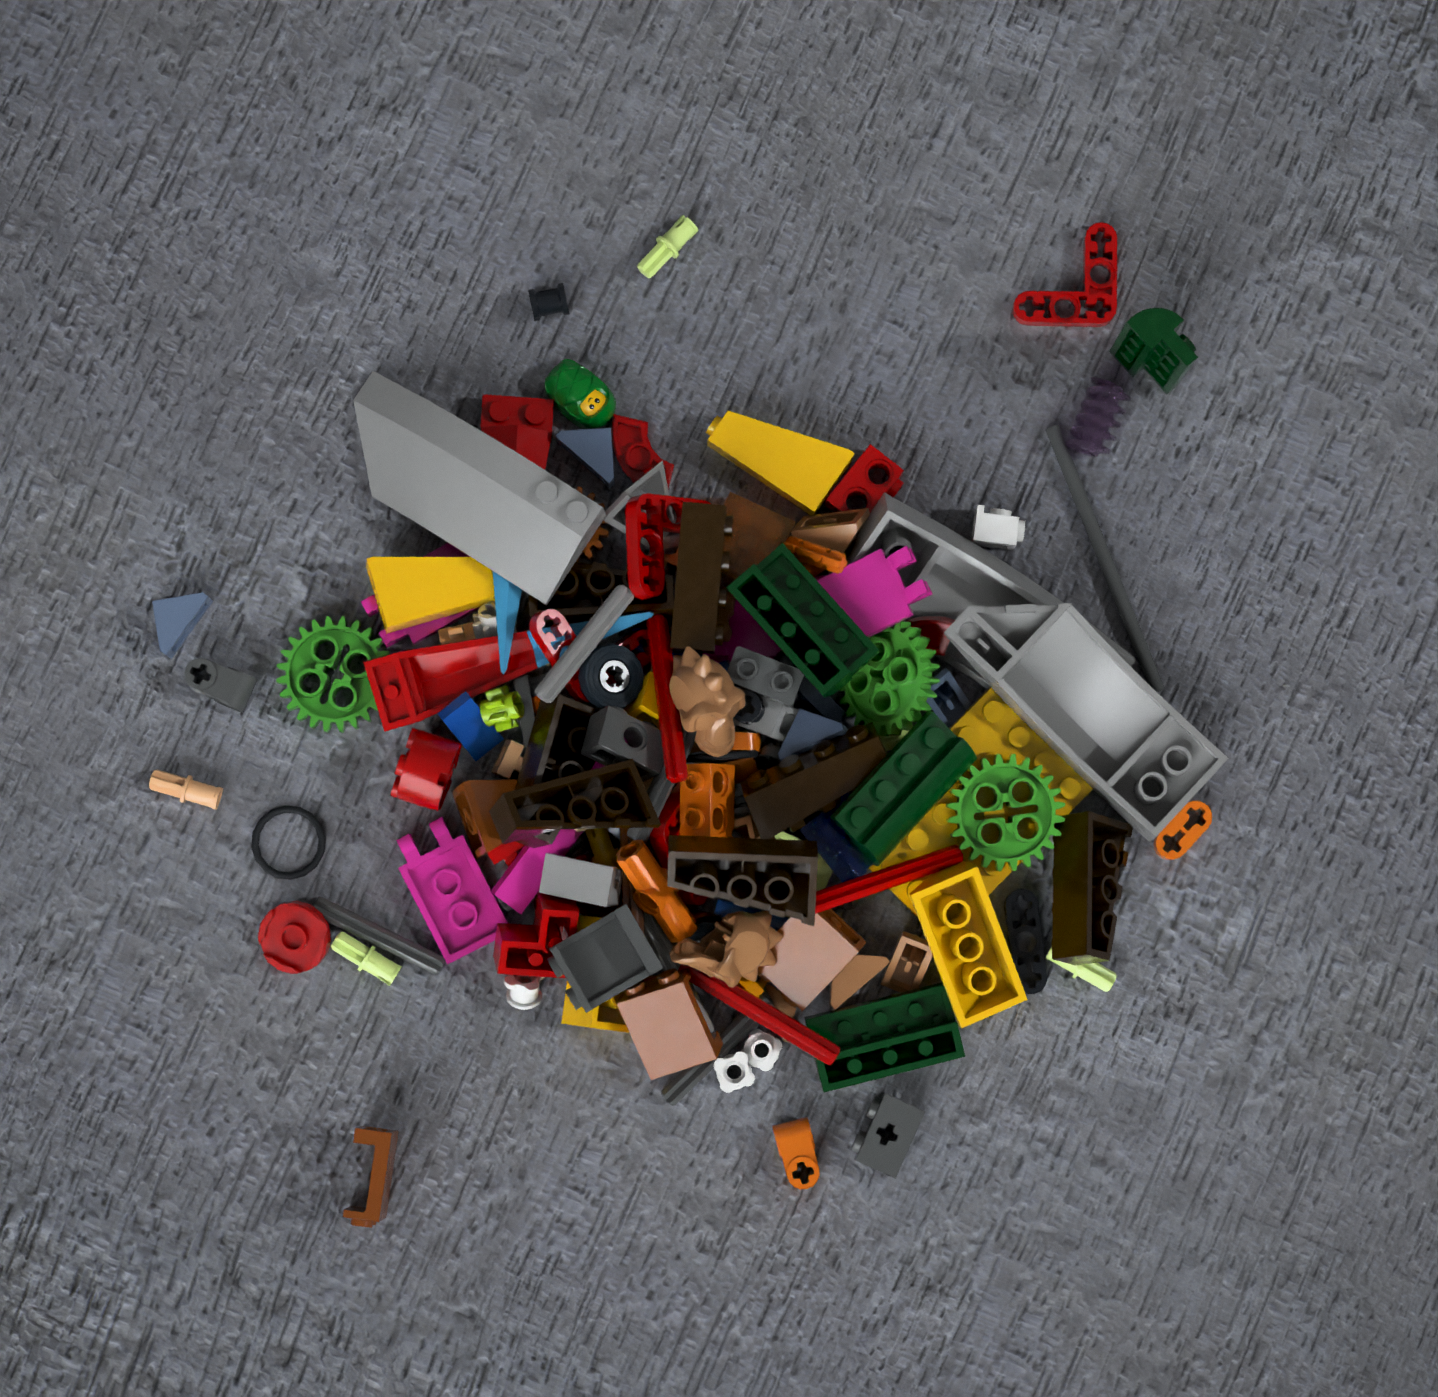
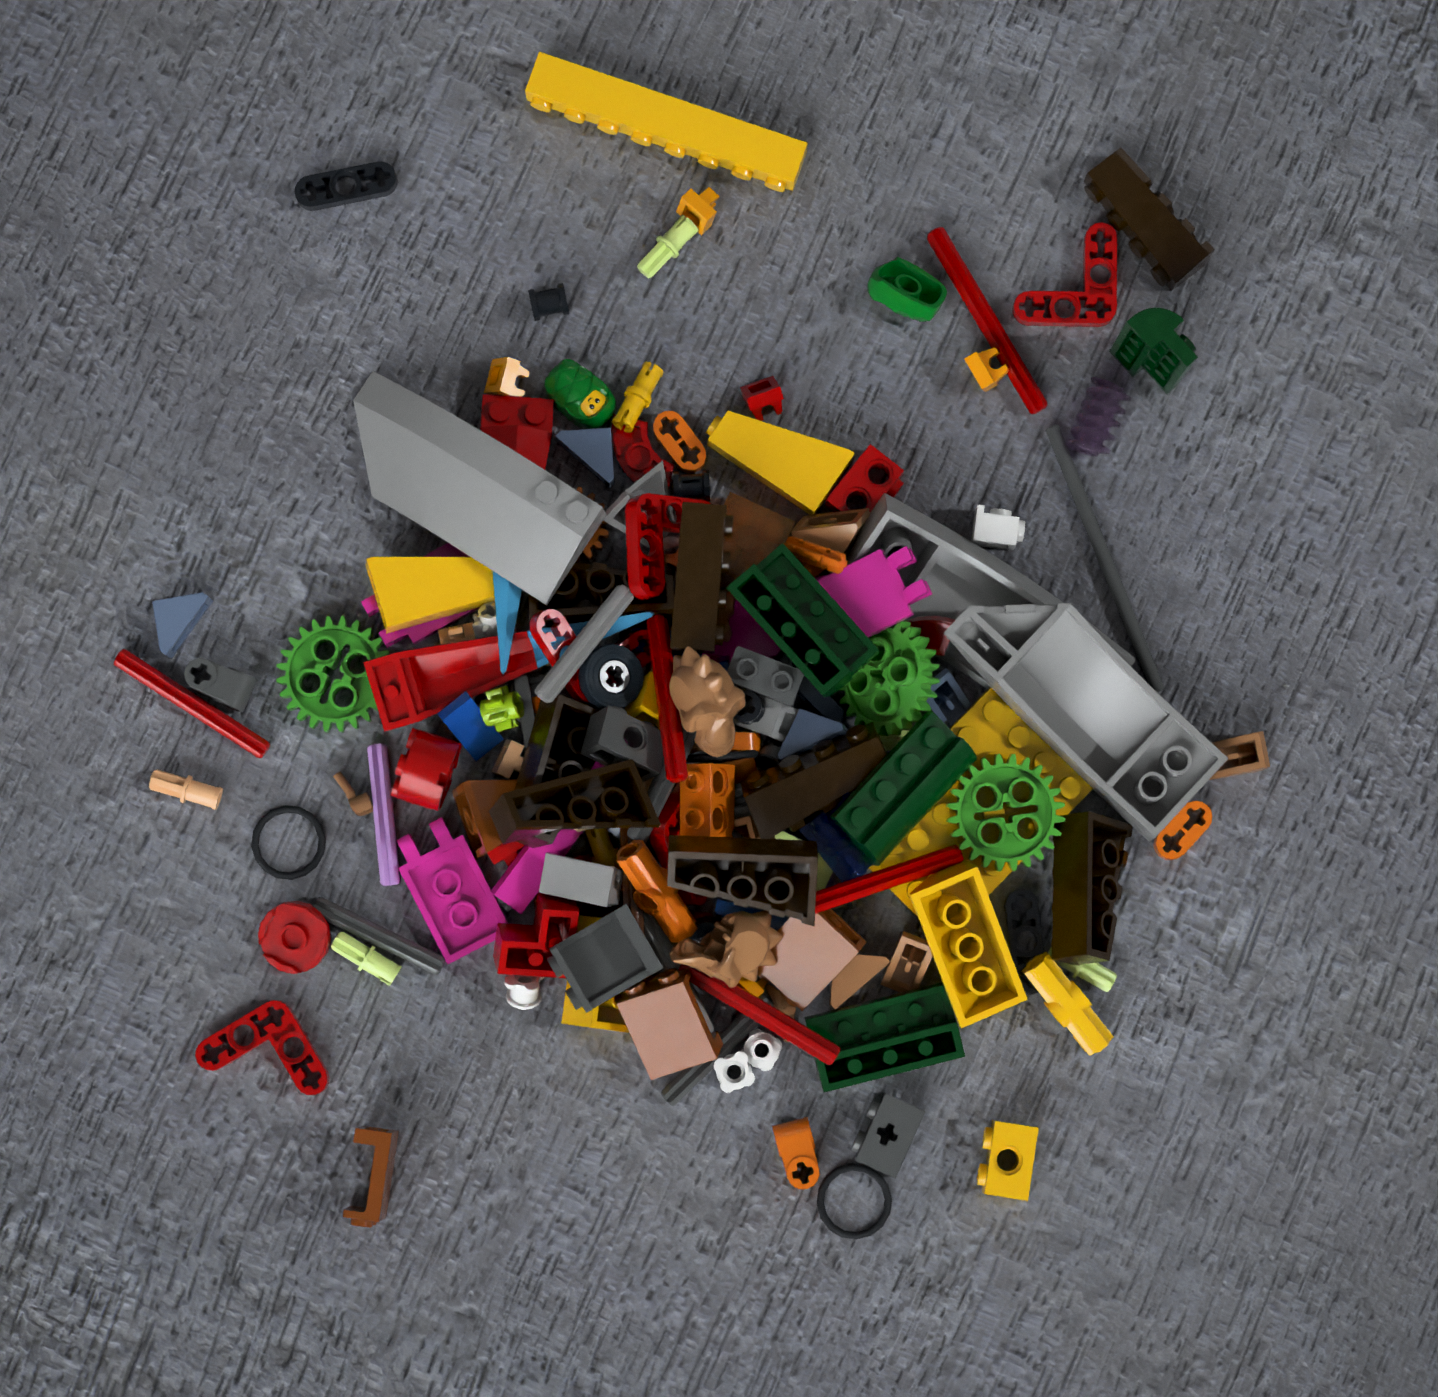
(191, 703): none -> red axle
(277, 1036): none -> red beam
(359, 804): none -> medium nougat hand
(370, 173): none -> black beam
(383, 814): none -> lavender axle
(503, 377): none -> light orange tile
(637, 397): none -> yellow pin
(665, 122): none -> yellow brick
(673, 447): none -> orange beam
(692, 485): none -> black bush
(699, 208): none -> light orange tile
(761, 394): none -> red tile
(821, 1197): none -> black piece
(907, 290): none -> green piece
(983, 372): none -> light orange tile
(986, 320): none -> red axle
(1015, 1181): none -> yellow brick
(1067, 1003): none -> yellow piece
(1146, 220): none -> dark brown wedge
(1245, 755): none -> medium nougat slope

